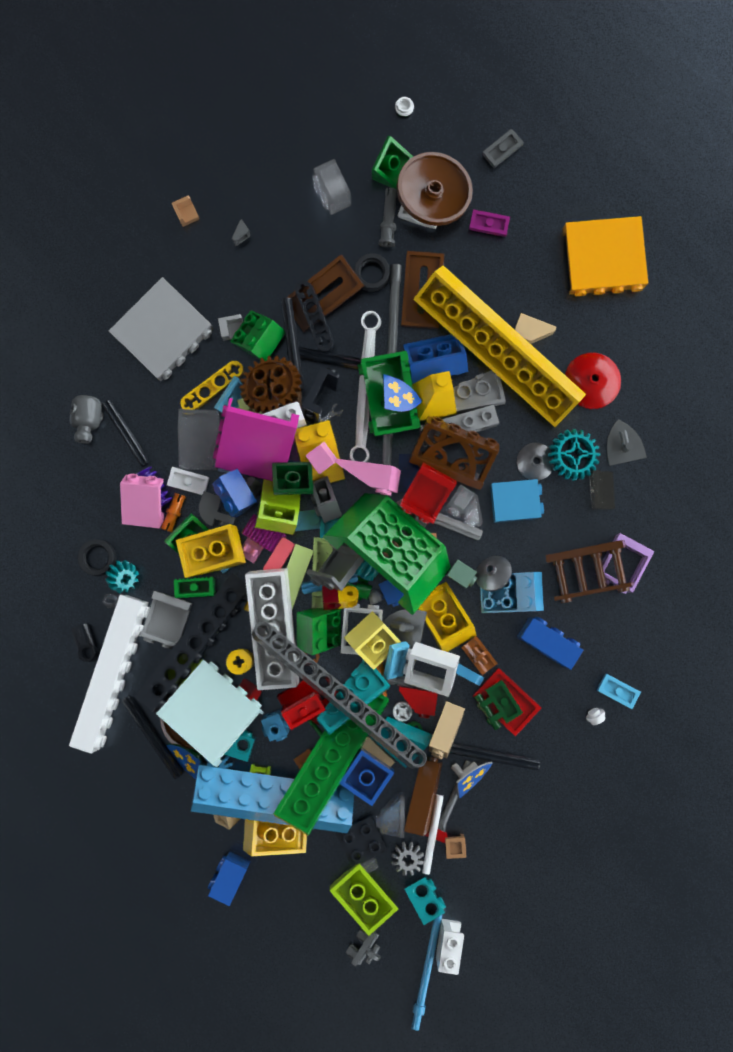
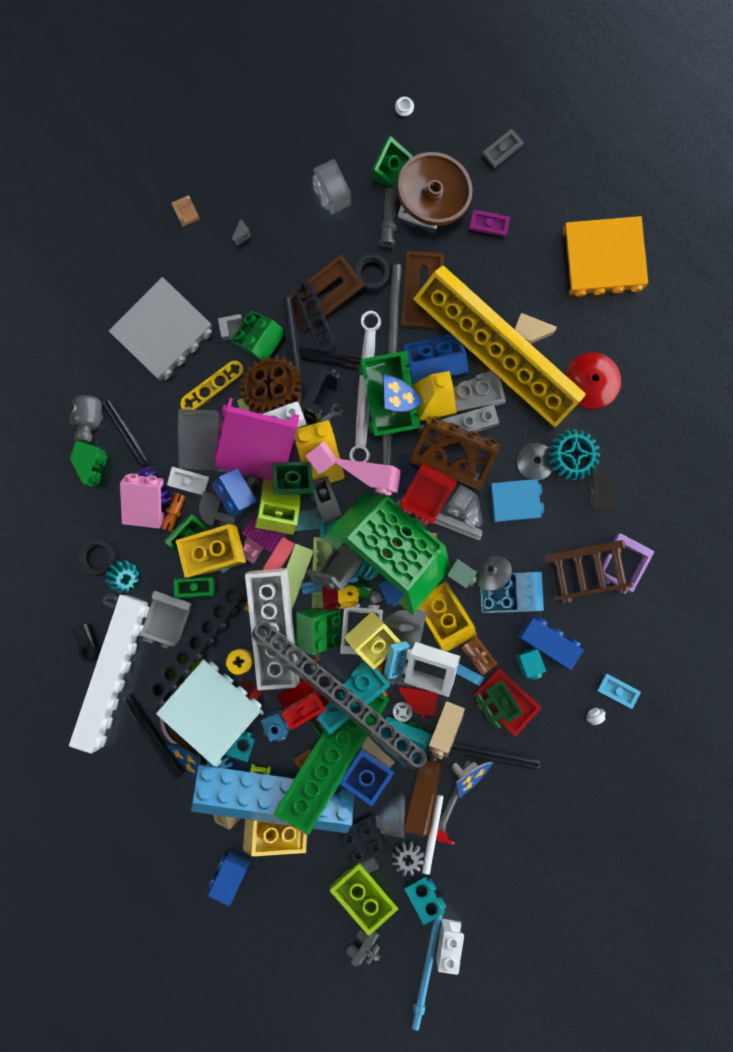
(88, 462): none -> green slope
(232, 391): medium azure plate -> none
(455, 847): medium nougat panel -> none
(530, 663): none -> teal brick
(623, 444): dark grey shield -> none

